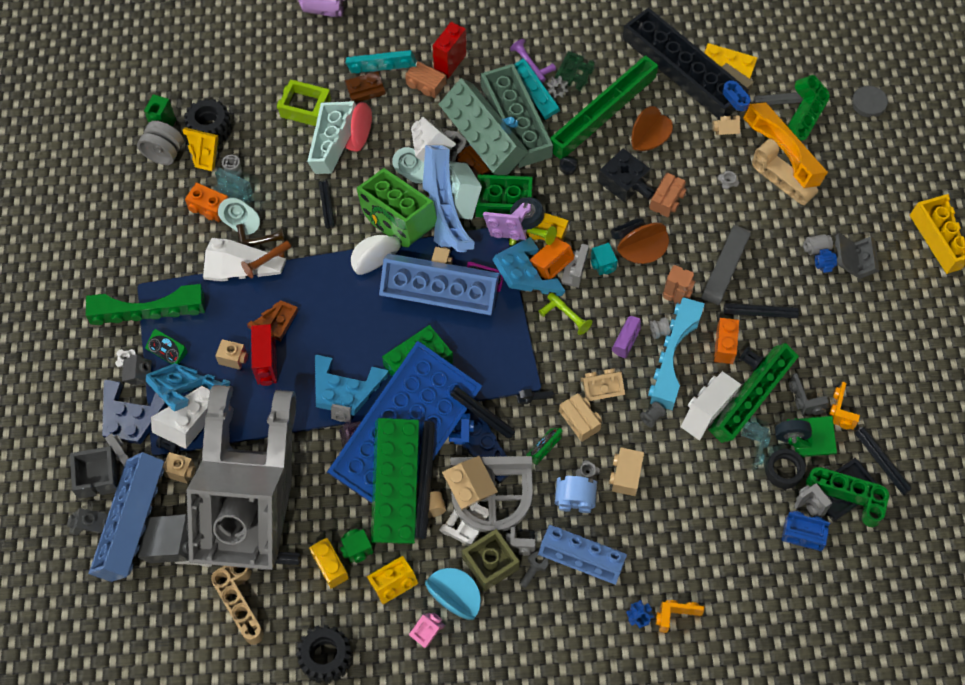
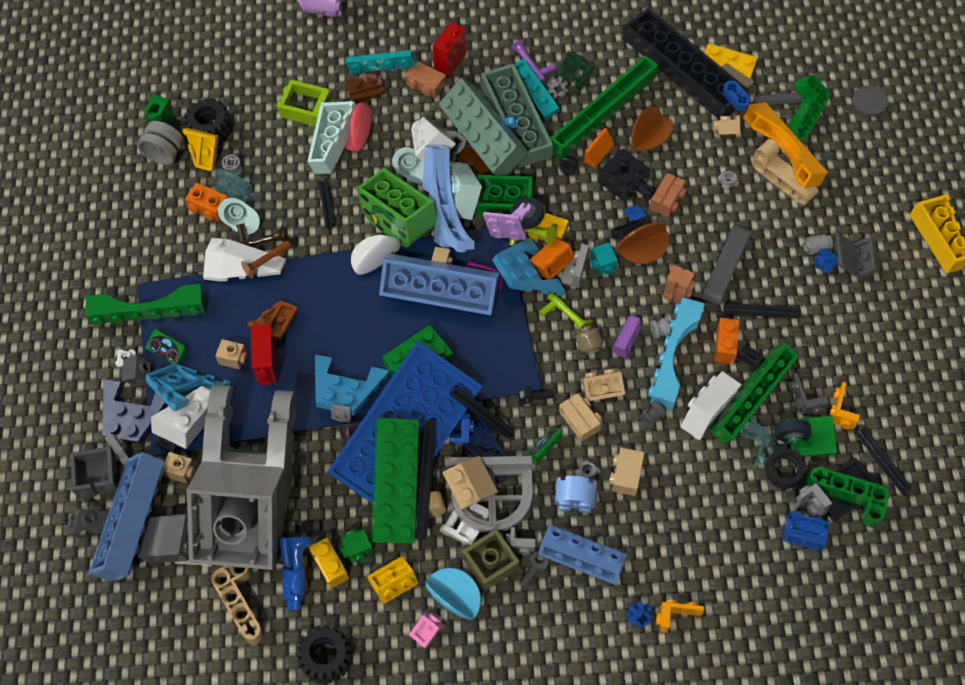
(293, 570): none -> blue piece
(589, 339): none -> dark tan head
(598, 148): none -> orange slope
(635, 212): none -> blue piece

